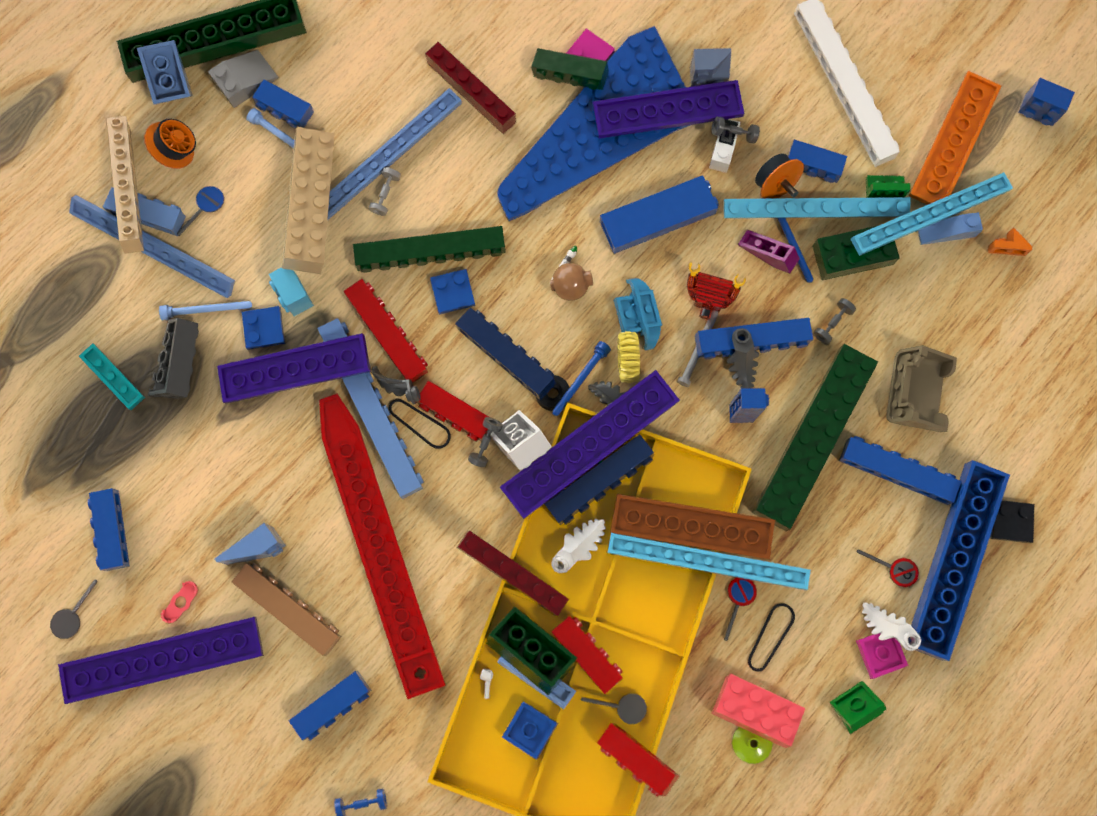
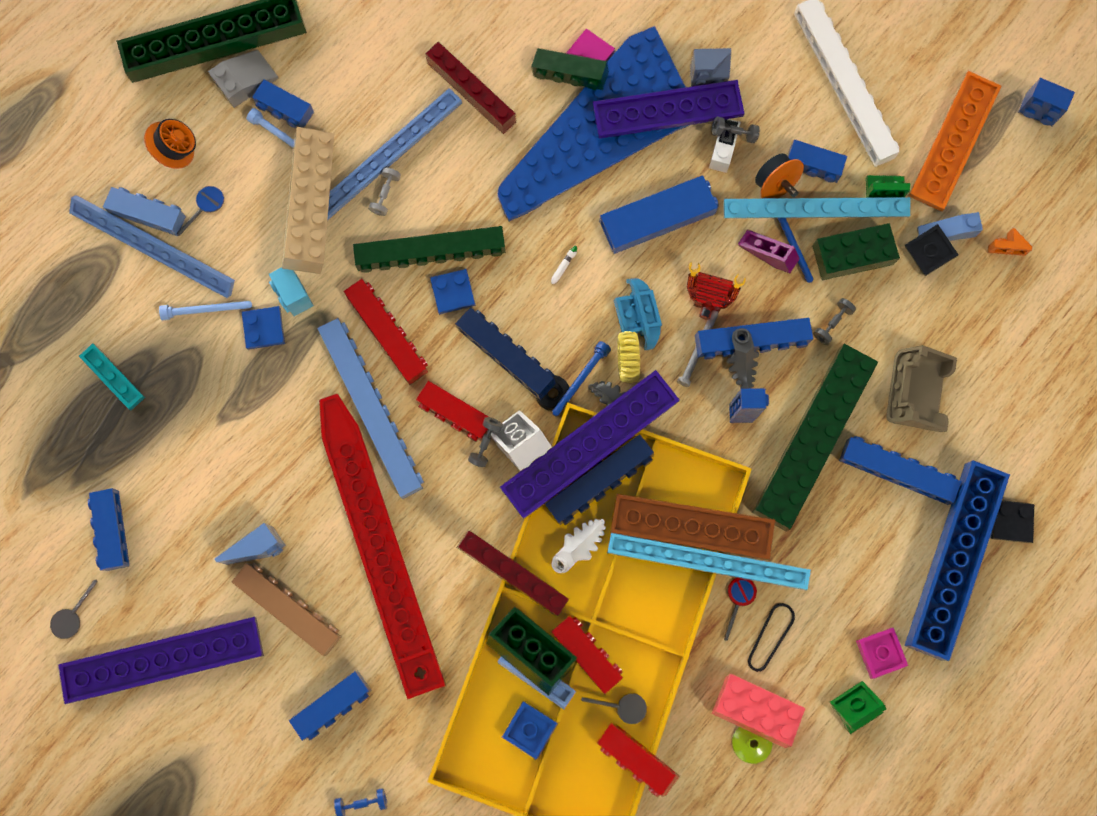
(125, 185): tan brick -> none
(164, 72): medium blue slope -> none
(172, 612): coral piece -> none
(175, 360): dark grey wedge -> none
(294, 368): dark purple plate -> none
(398, 387): dark grey plant -> none
(414, 431): black piece -> none
(487, 676): white hand -> none
(571, 281): medium nougat brick -> none
(891, 627): white plant -> none
(902, 571): piece -> none
(931, 214): medium azure plate -> none
(931, 250): none -> black plate

